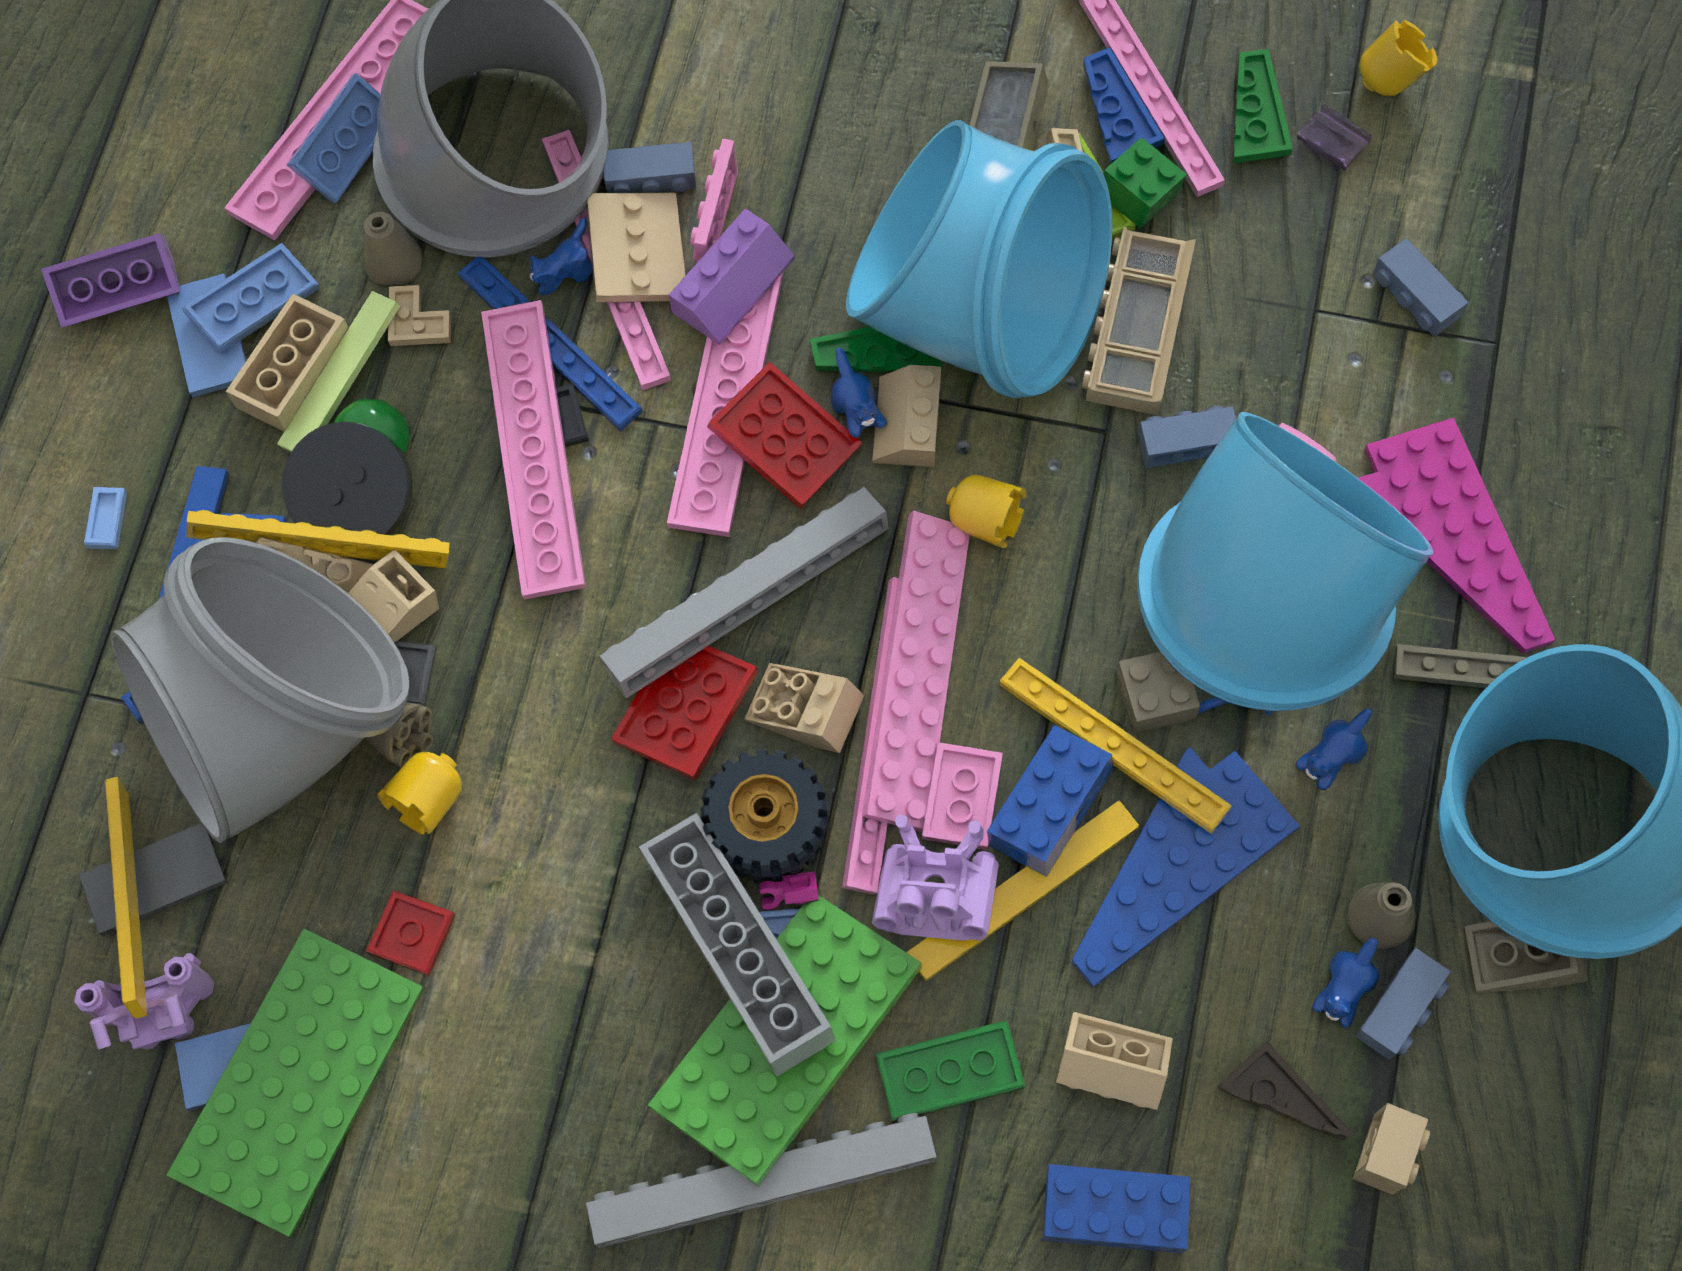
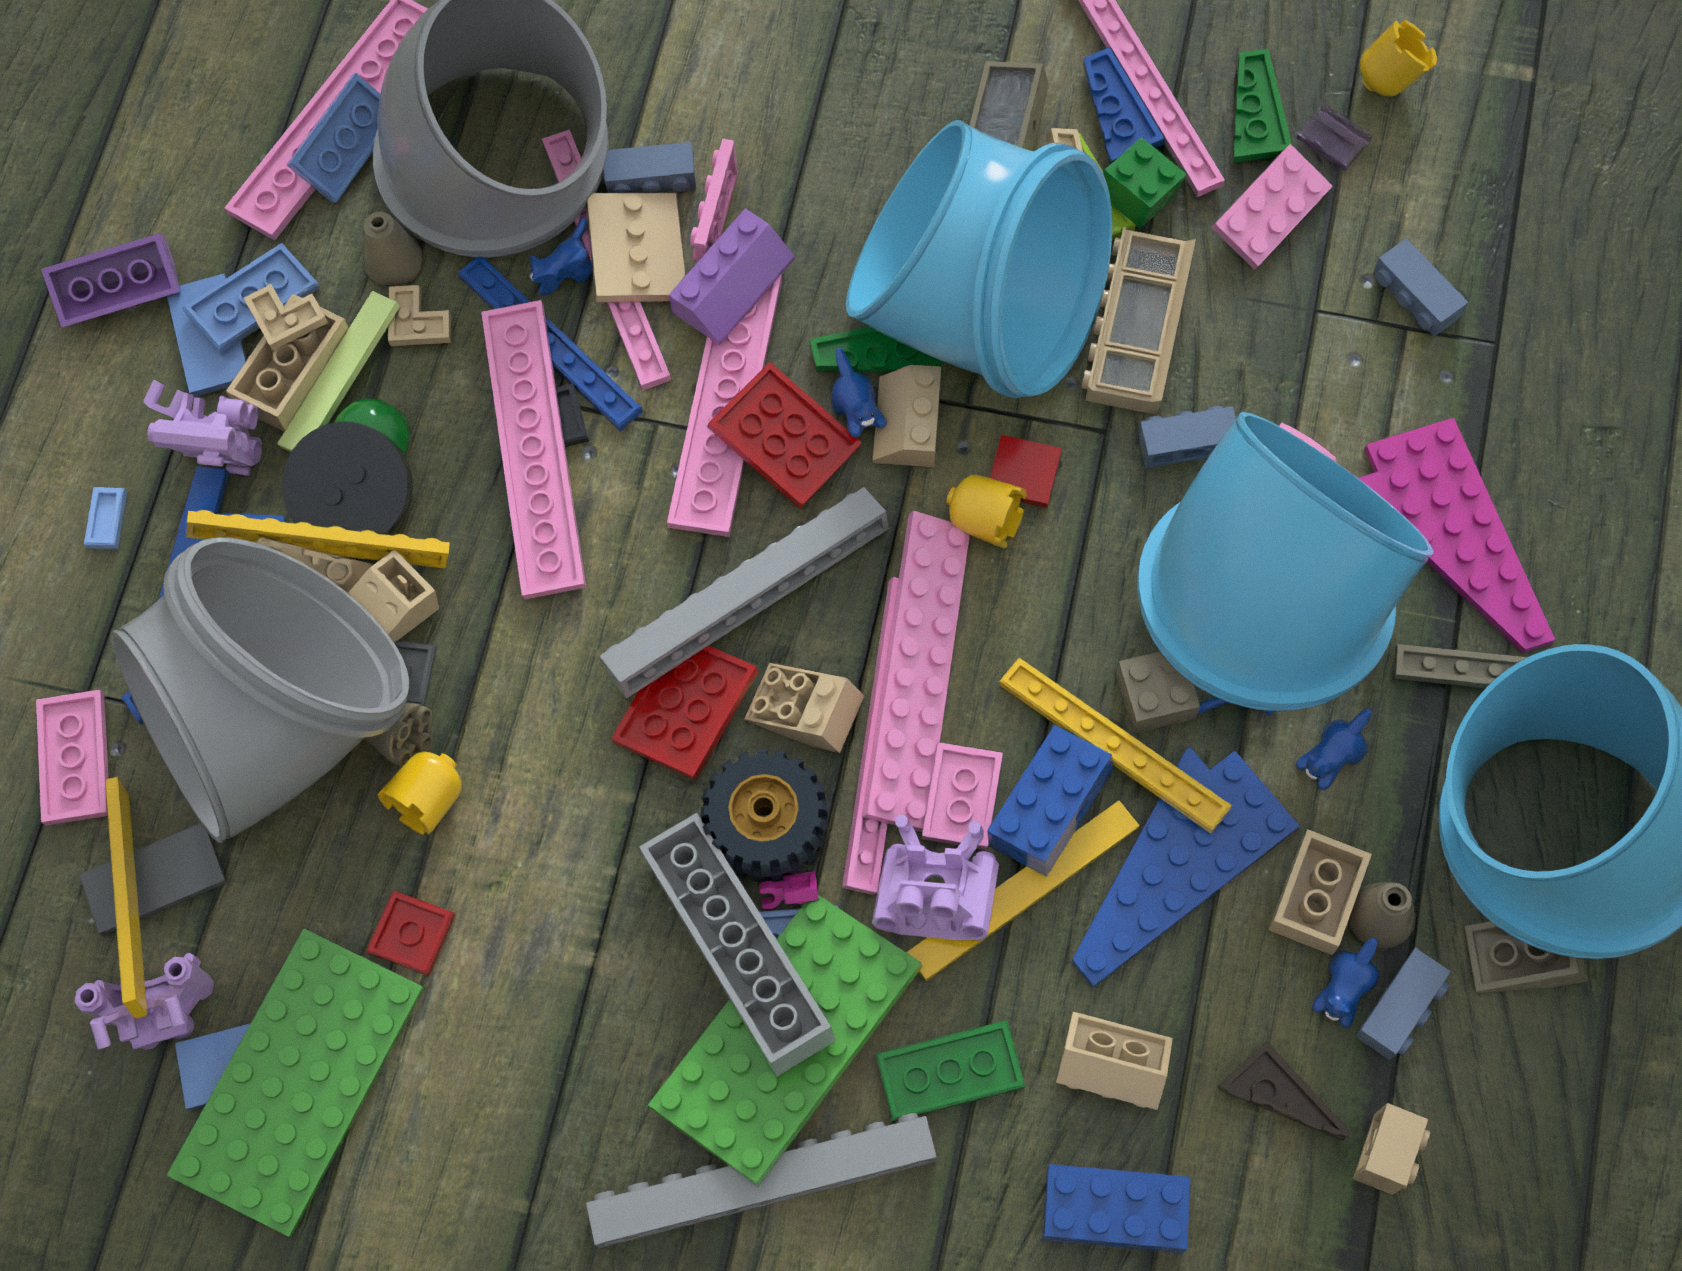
(72, 757): none -> bright pink plate
(211, 439): none -> lavender piece
(283, 323): none -> tan plate
(1028, 467): none -> red tile
(1271, 206): none -> bright pink plate
(1320, 892): none -> tan brick

